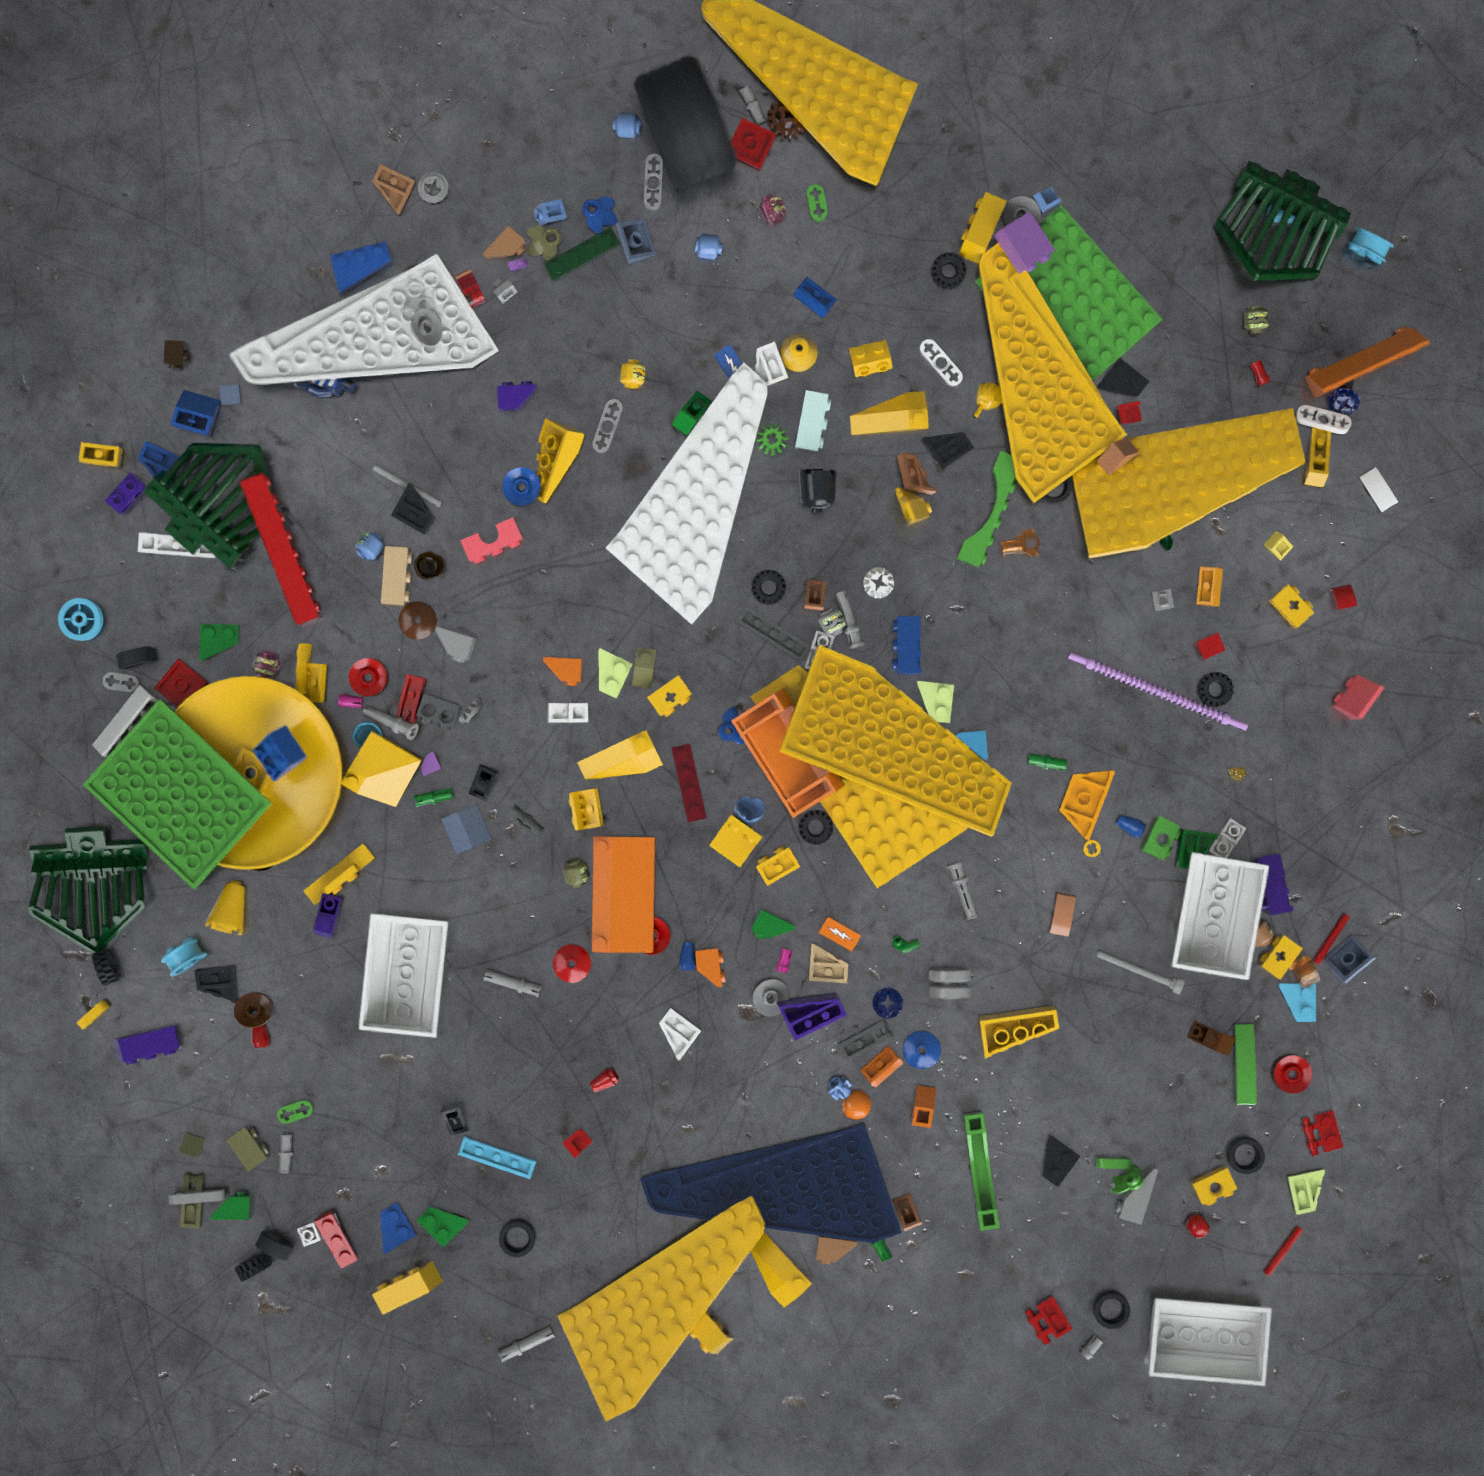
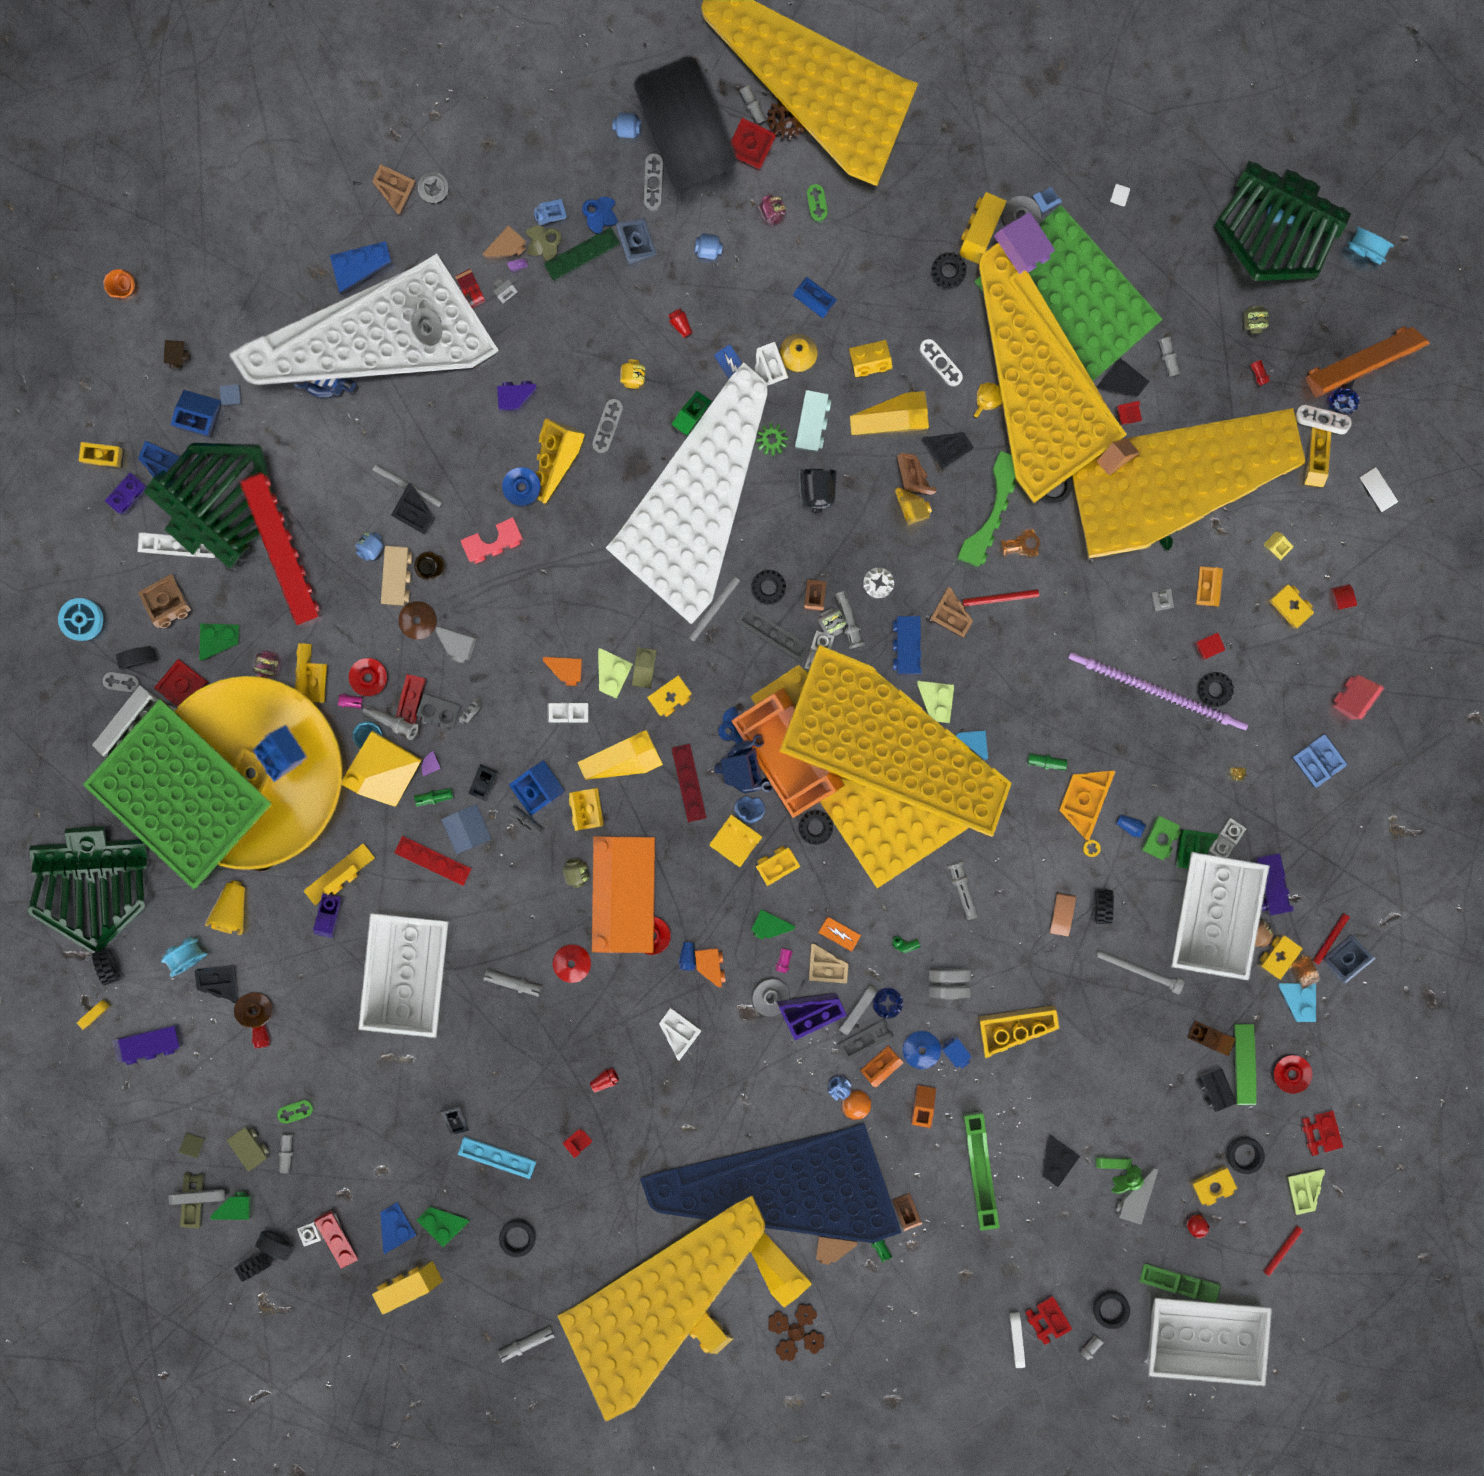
(119, 283): none -> orange hair
(164, 602): none -> medium nougat plate
(432, 860): none -> red plate
(536, 787): none -> blue slope
(680, 322): none -> red cone
(714, 608): none -> light grey bar
(742, 768): none -> dark blue torso
(796, 1332): none -> reddish brown plant
(858, 1009): none -> light grey beam
(952, 614): none -> medium nougat wing
(956, 1052): none -> blue brick
(1000, 597): none -> red bar
(1017, 1340): none -> white beam
(1104, 906): none -> black tyre
(1120, 195): none -> white sticker
(1169, 356): none -> light grey pin
(1180, 1283): none -> bright green slope
(1217, 1089): none -> black brick
(1320, 760): none -> medium blue slope

